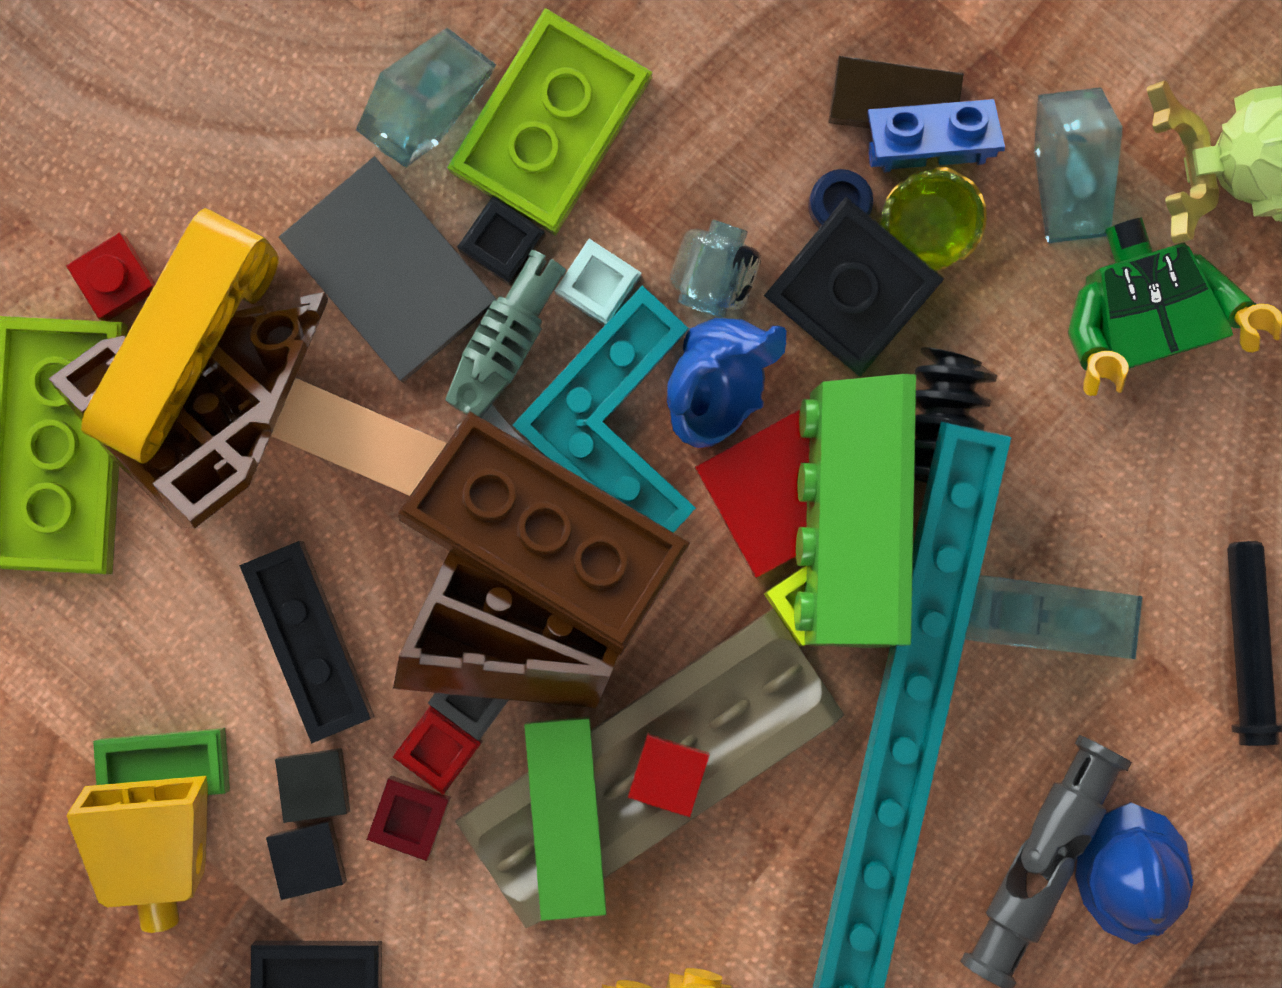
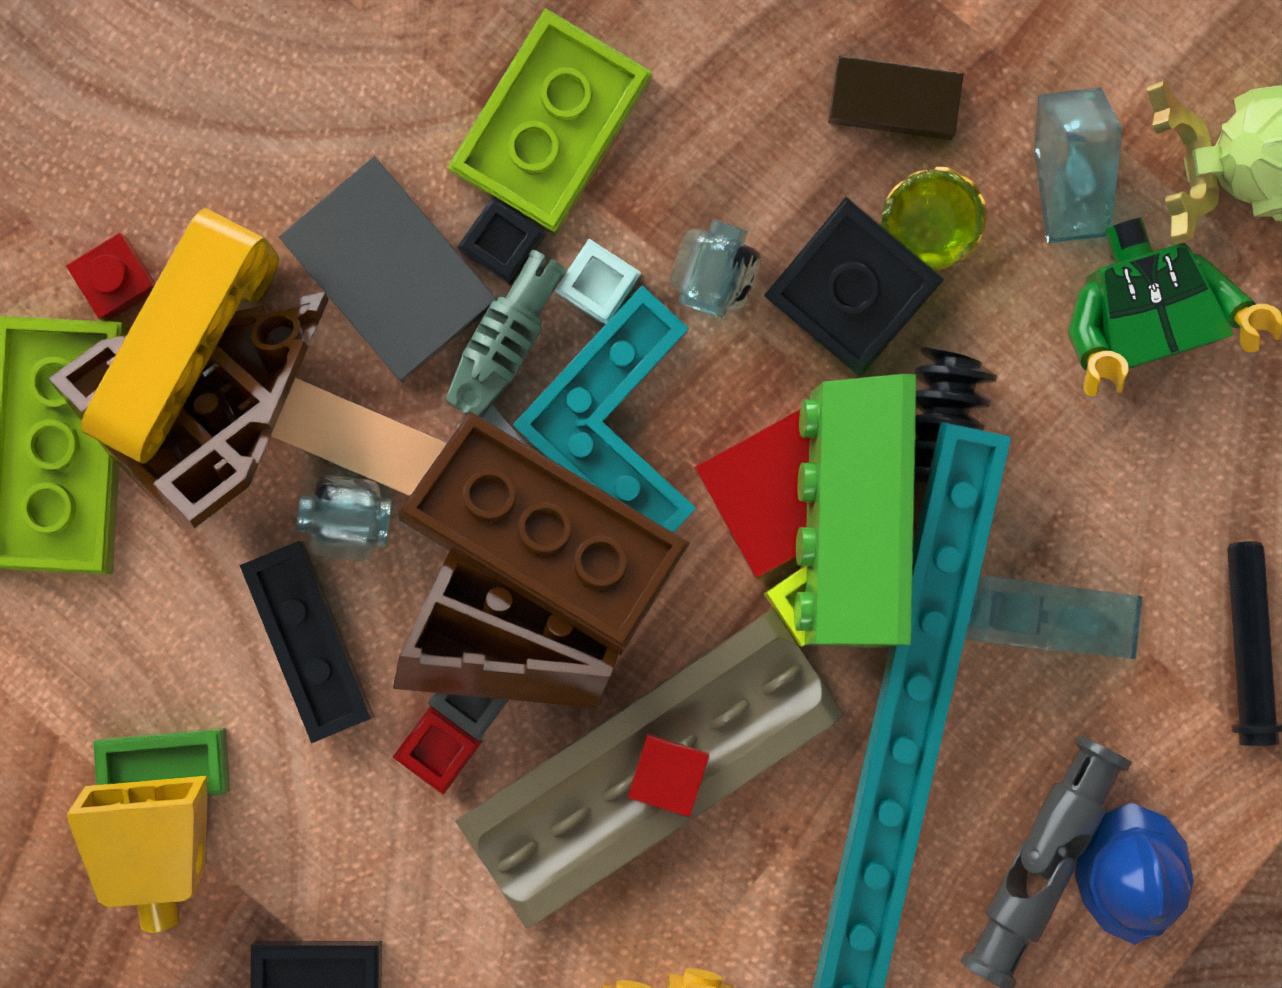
(306, 859): black tile -> none
(312, 785): pearl dark grey tile -> none
(345, 518): none -> clear light blue head
(408, 818): dark red plate -> none
(423, 96): clear light blue slope -> none
(565, 818): bright green tile -> none
(720, 378): blue hair -> none
(831, 191): dark blue tile -> none
(945, 130): hinge -> none

